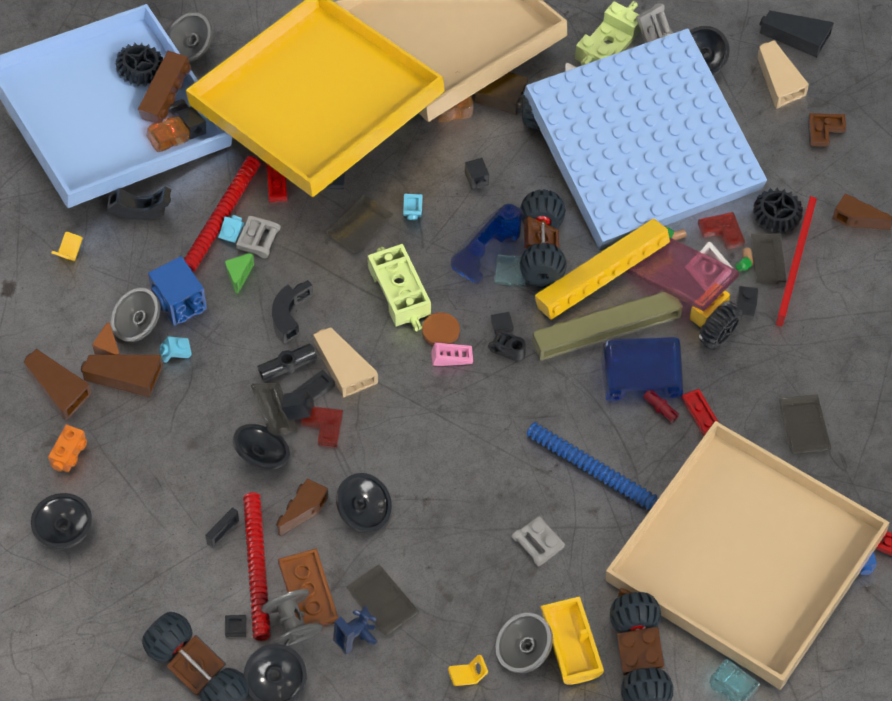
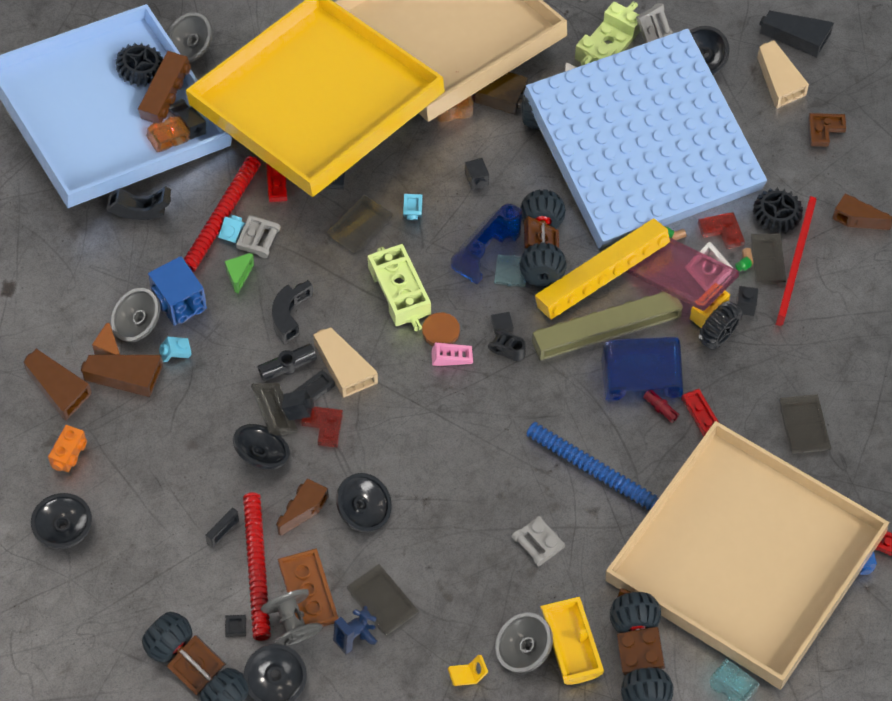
(69, 246): yellow bracket -> none

